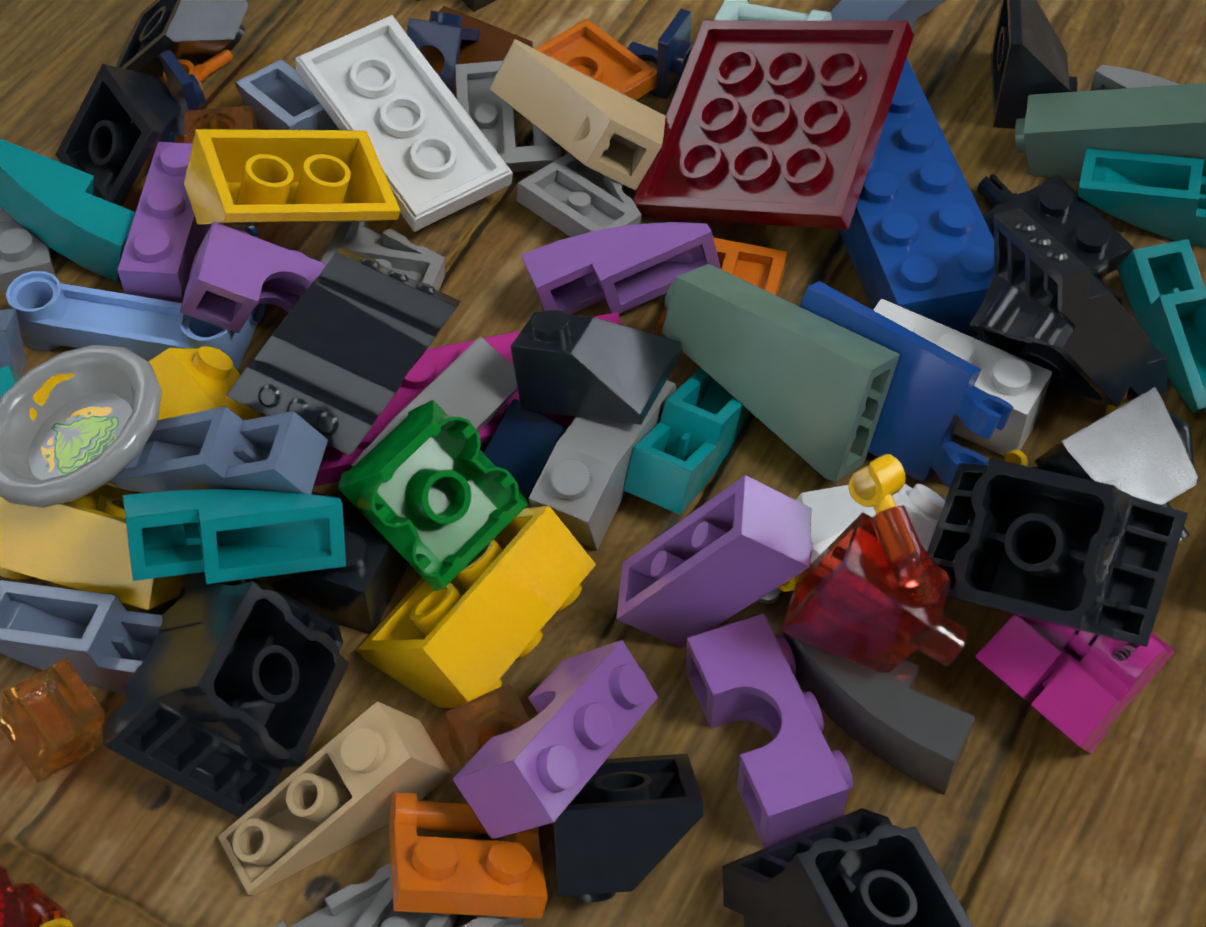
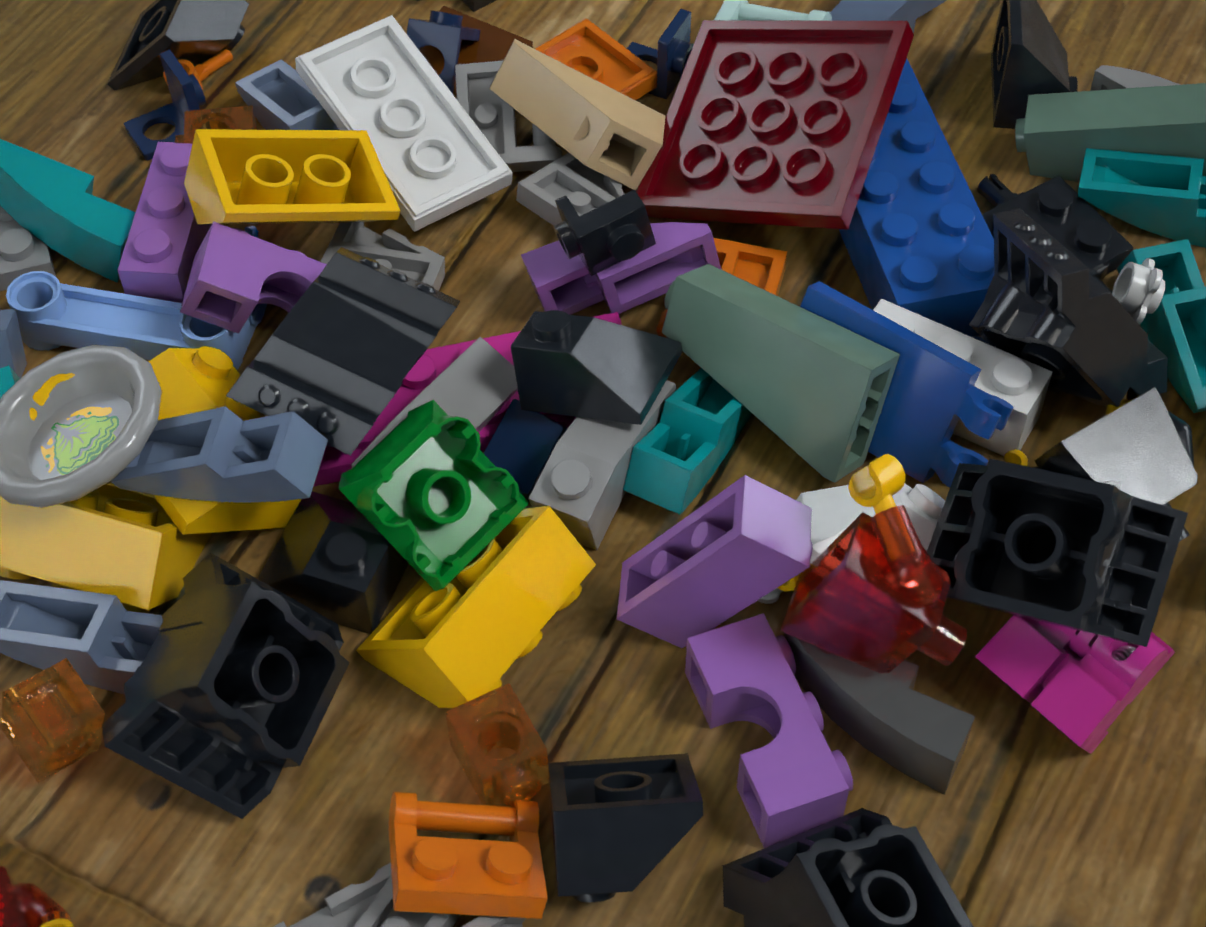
(119, 130): black slope -> none
(232, 533): teal slope -> none
(334, 797): tan slope -> none
(541, 766): medium lavender arch -> none
(606, 233): none -> black bracket
(1139, 288): none -> white plate

